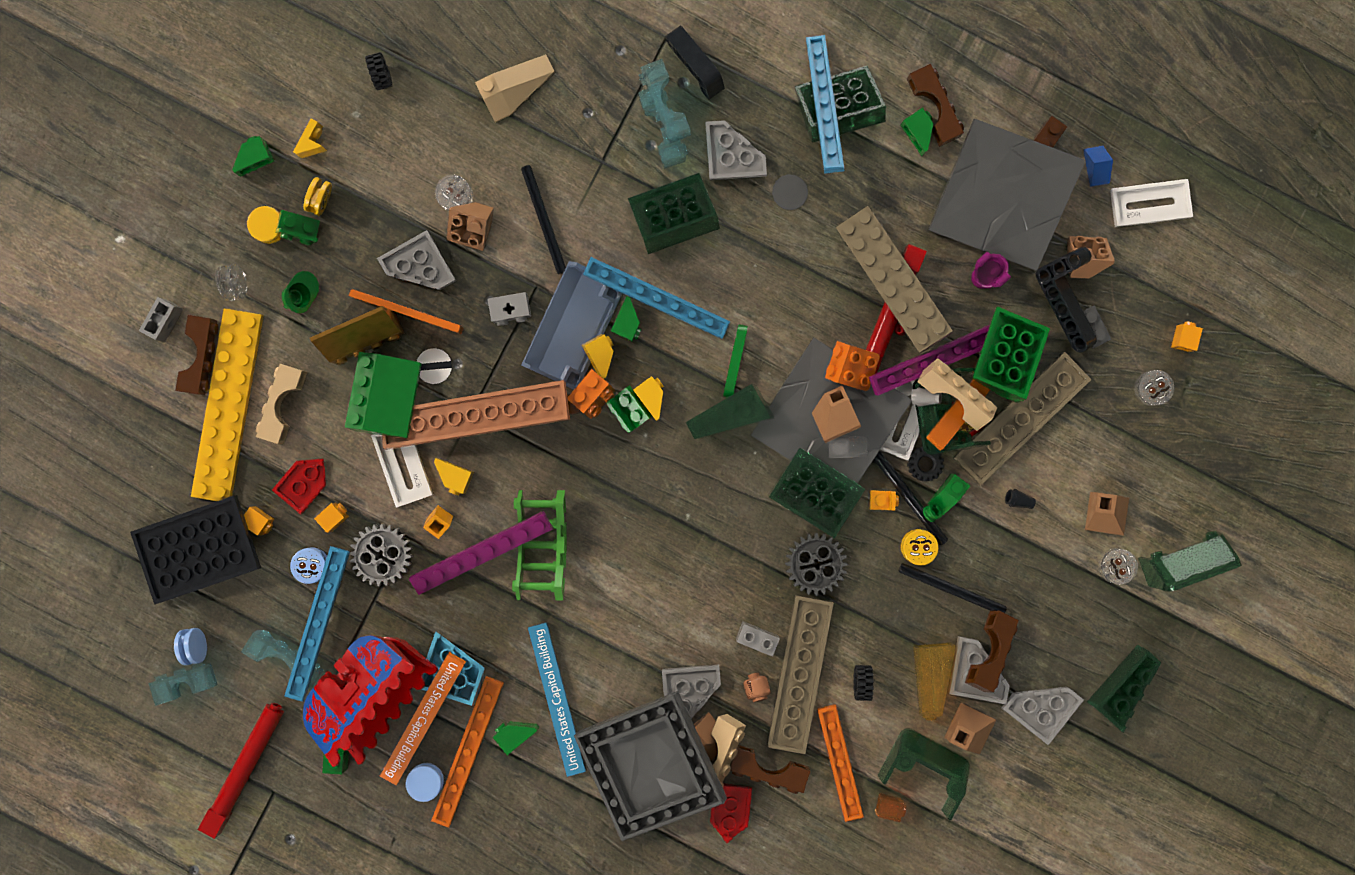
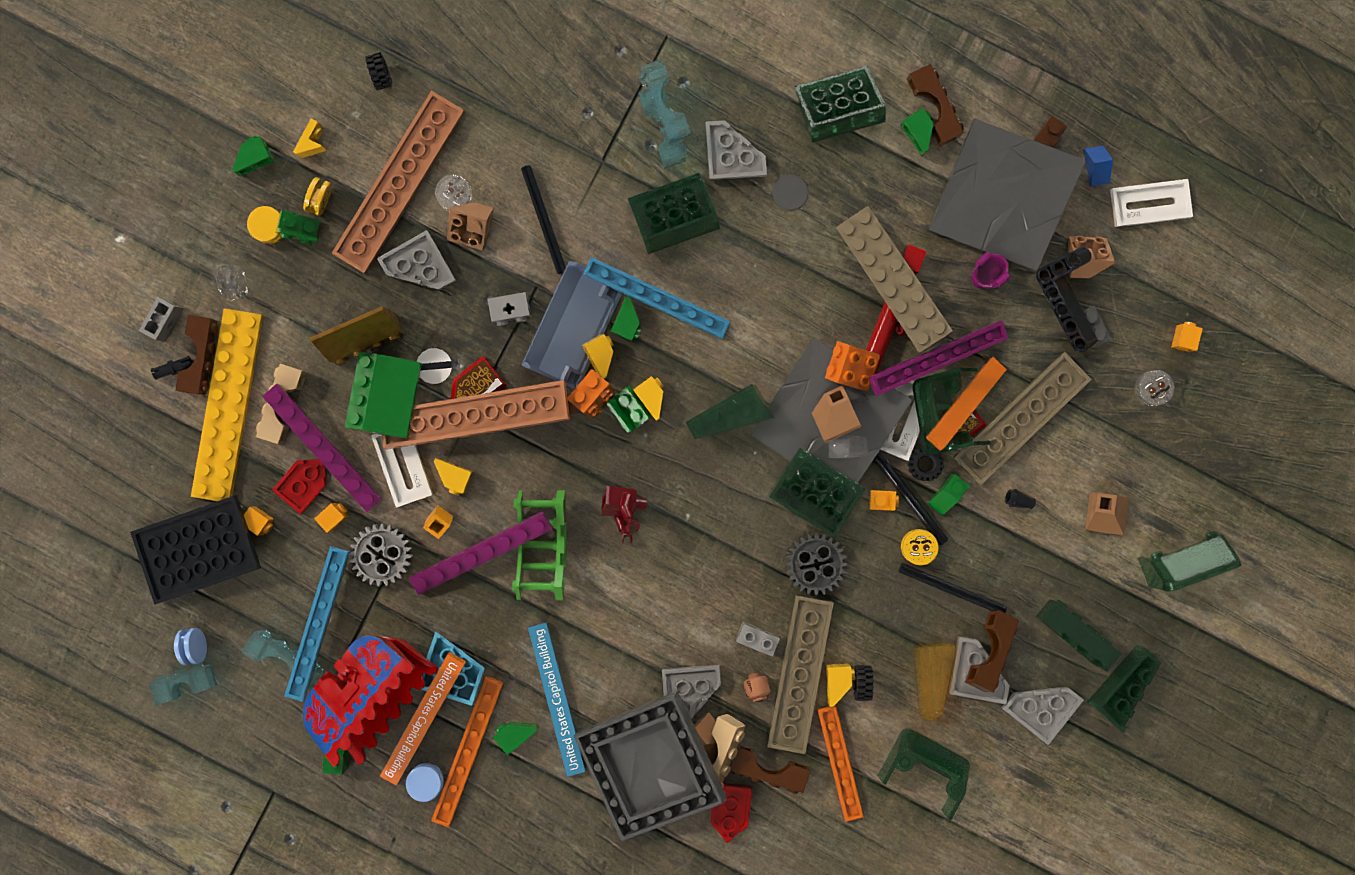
(171, 367): none -> black pin
(220, 812): red brick -> none
(300, 292): green piece -> none
(308, 565): light blue head -> none
(322, 447): none -> magenta plate
(398, 182): none -> nougat plate
(405, 311): orange tile -> none
(477, 380): none -> tile
(512, 86): tan wedge -> none
(622, 504): none -> dark red torso
(696, 62): black beam -> none
(735, 360): green beam -> none
(824, 104): dark azure tile -> none
(839, 681): none -> yellow slope
(890, 807): clear orange brick -> none
(923, 397): light grey cone -> none
(932, 512): green bush -> none
(942, 379): tan arch -> none
(969, 729): medium nougat slope -> none
(1010, 355): green slope -> none
(1078, 635): none -> clear green wedge
(1117, 566): clear head -> none

